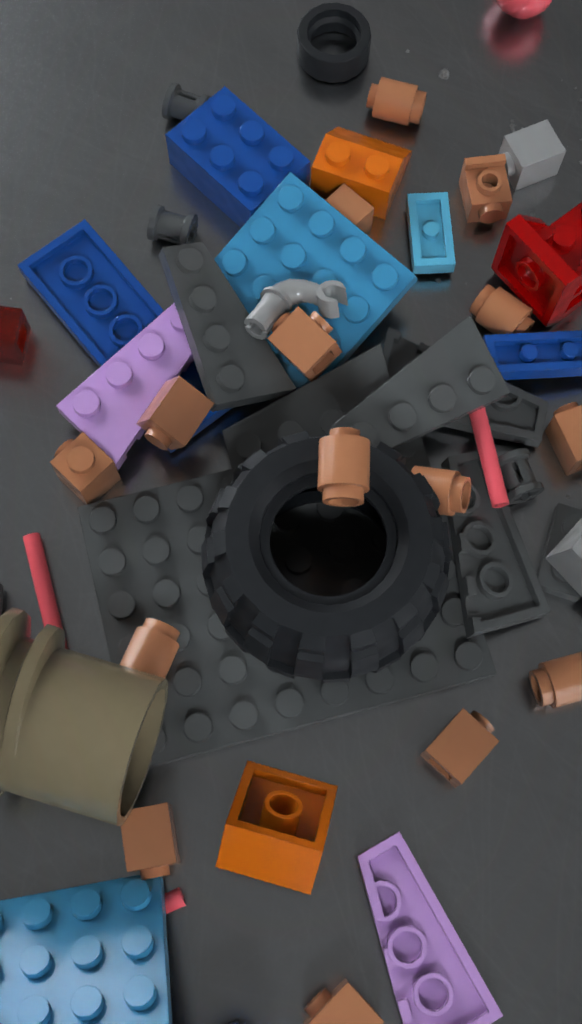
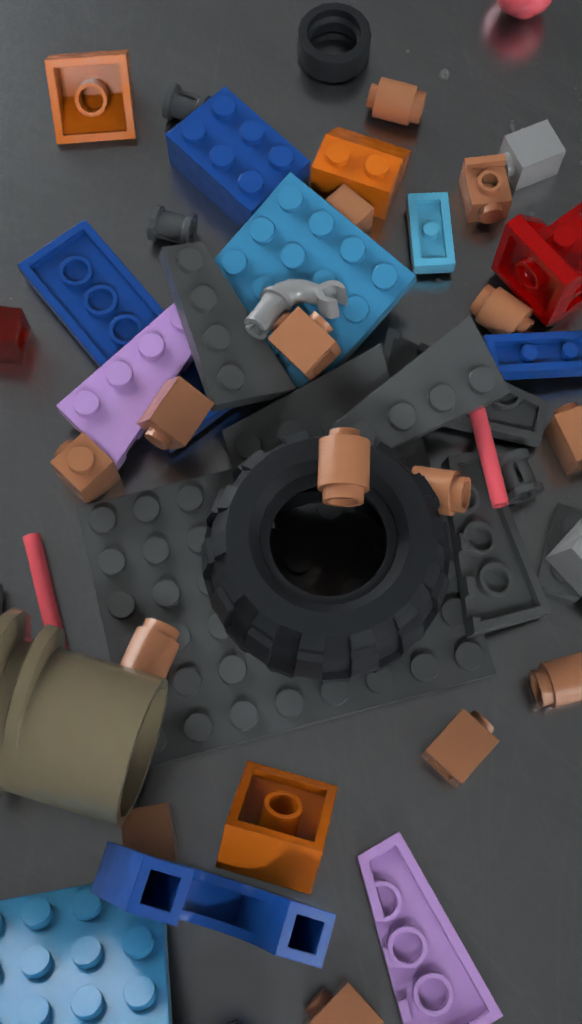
(91, 96): none -> orange slope
(176, 892): none -> blue arch

